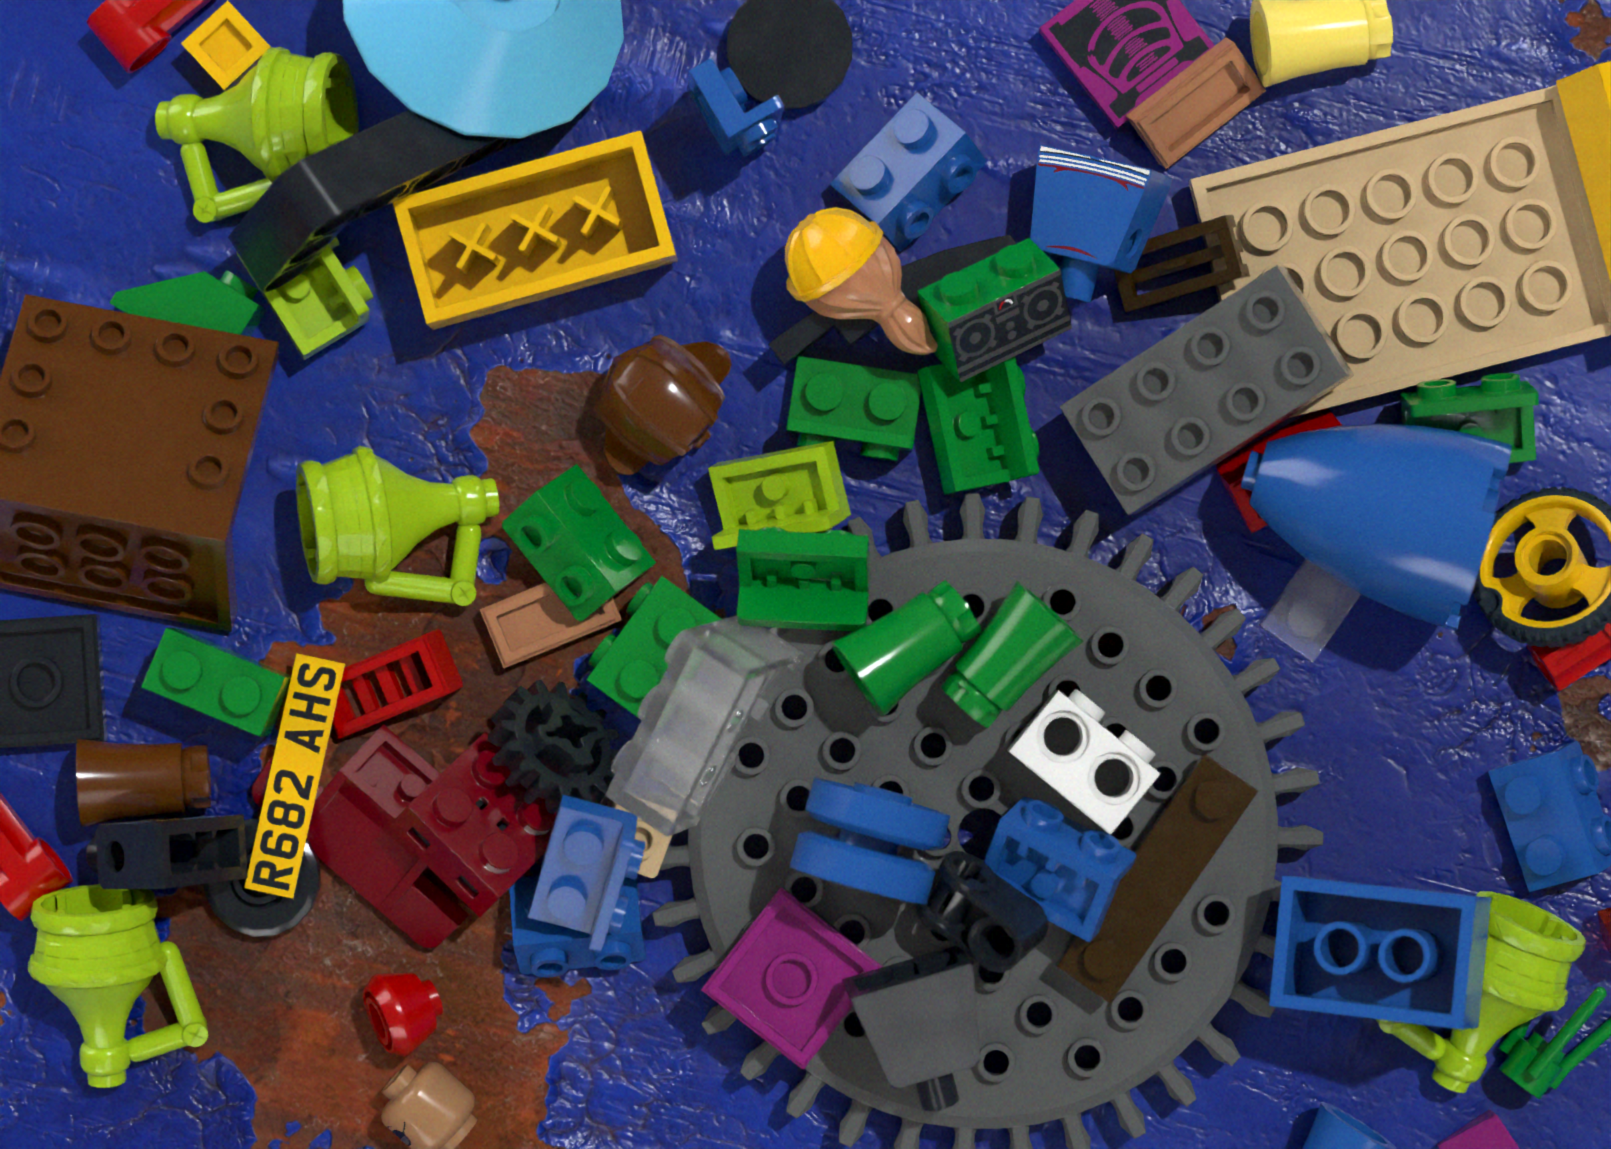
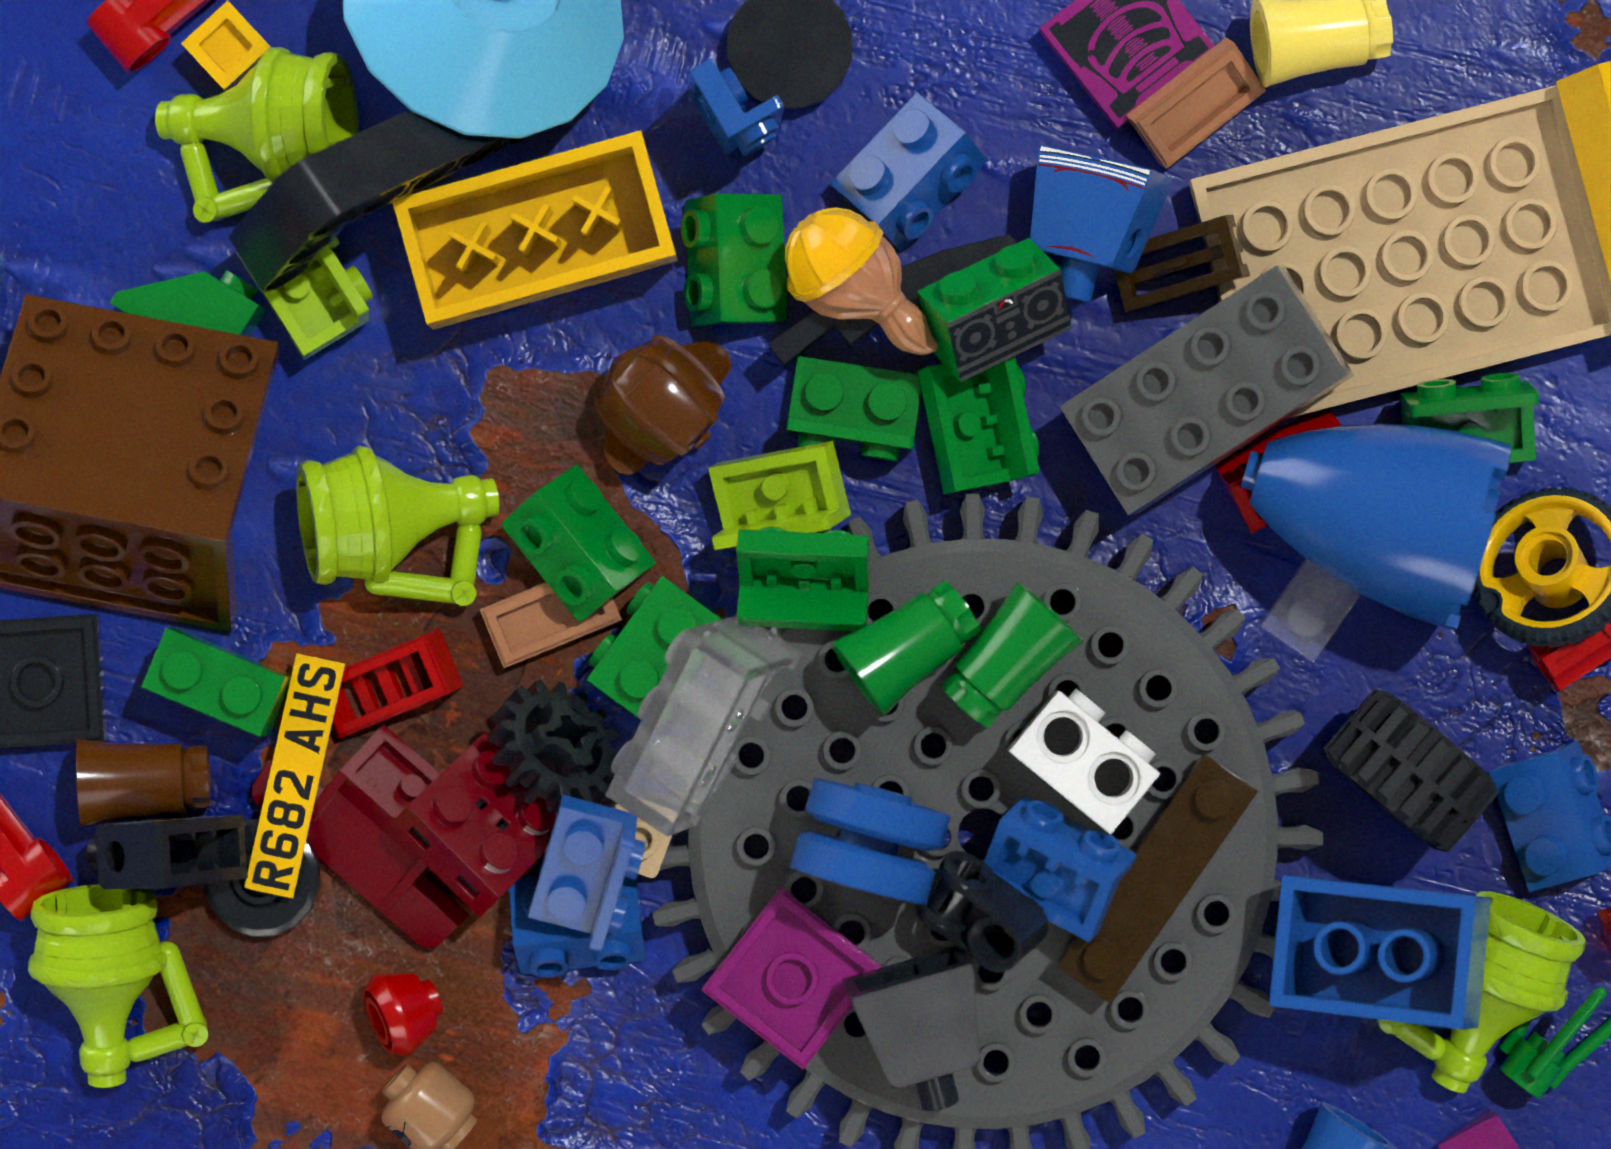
(735, 259): none -> green bracket
(1411, 770): none -> black tyre

